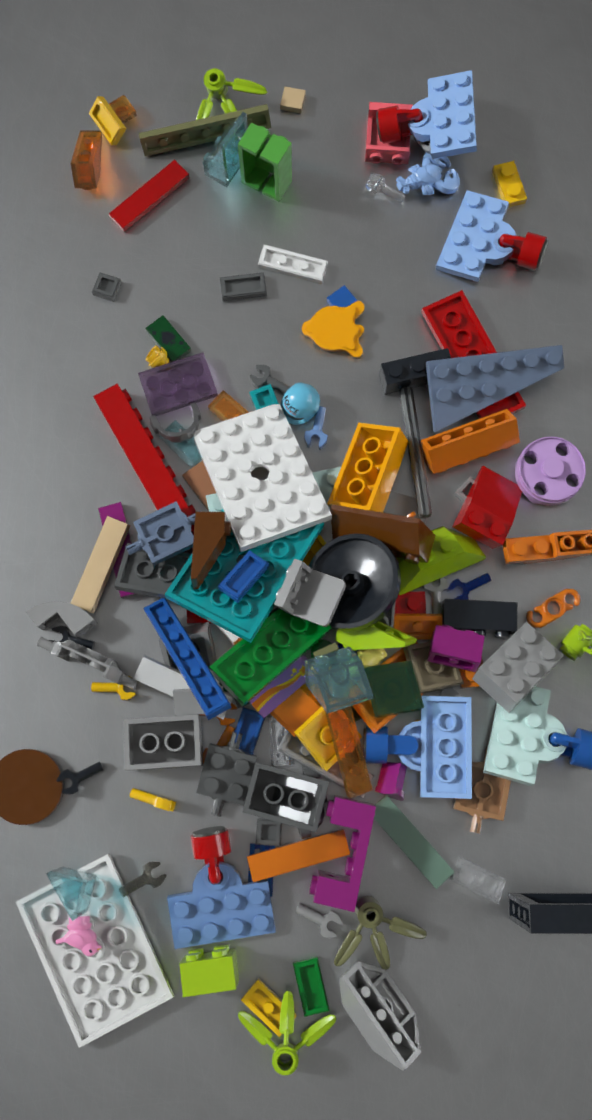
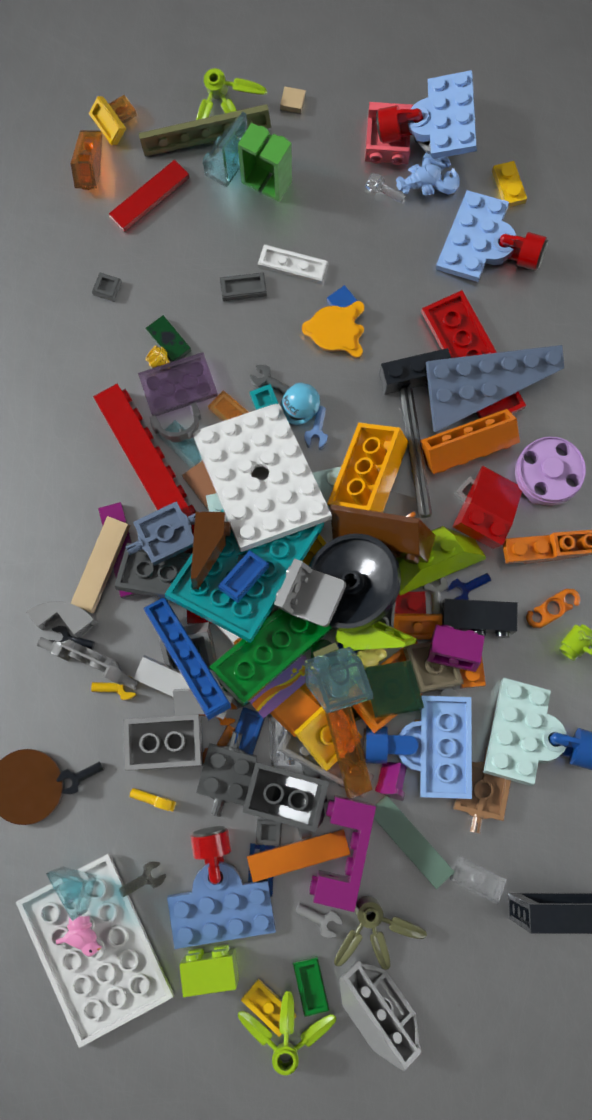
(517, 667): light grey brick -> none

